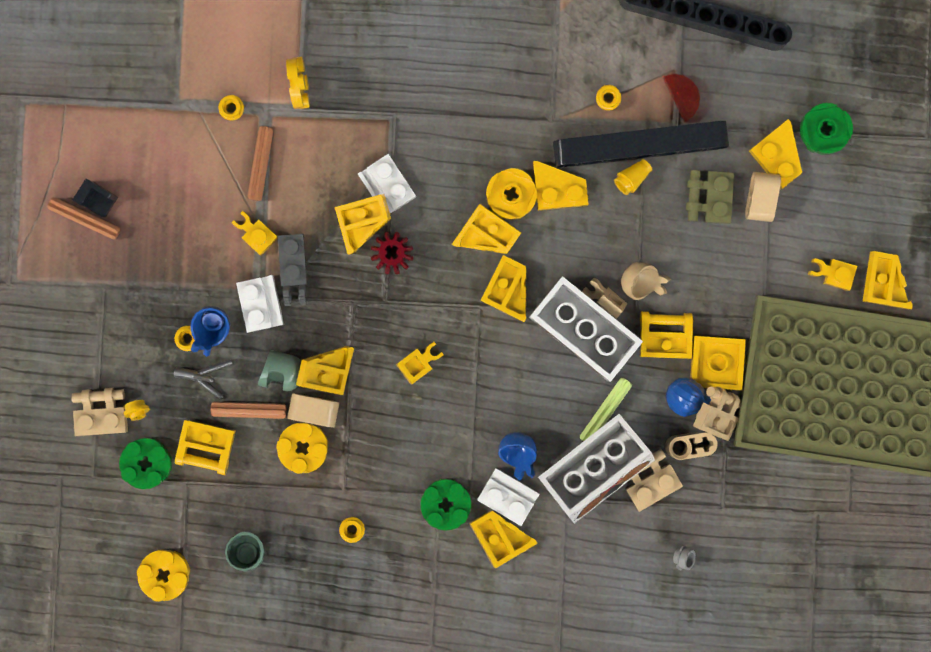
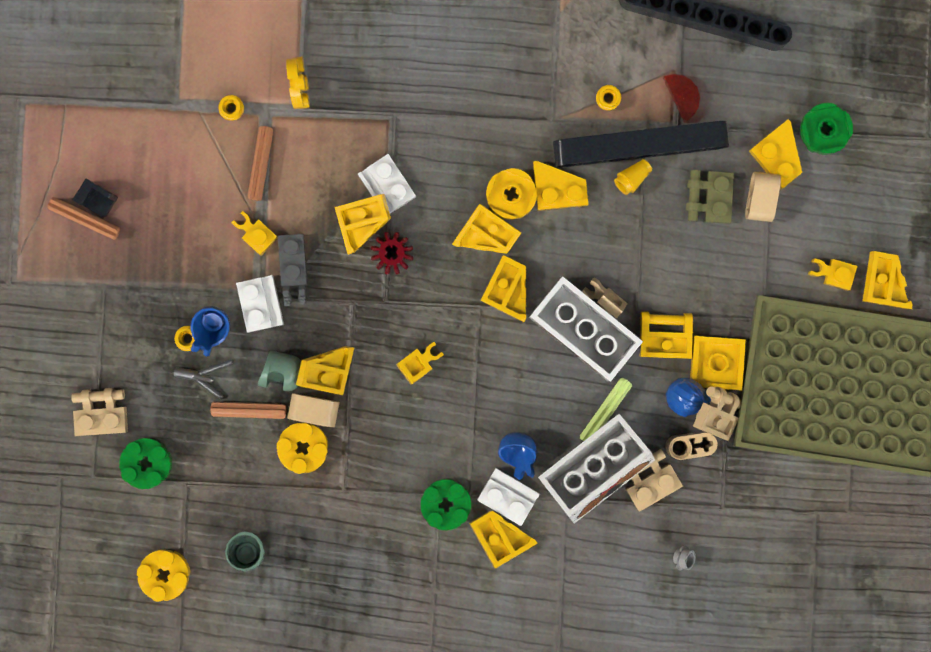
(136, 410): yellow plate -> none
(205, 438): yellow plate -> none
(348, 537): yellow plate -> none
(641, 280): tan piece -> none

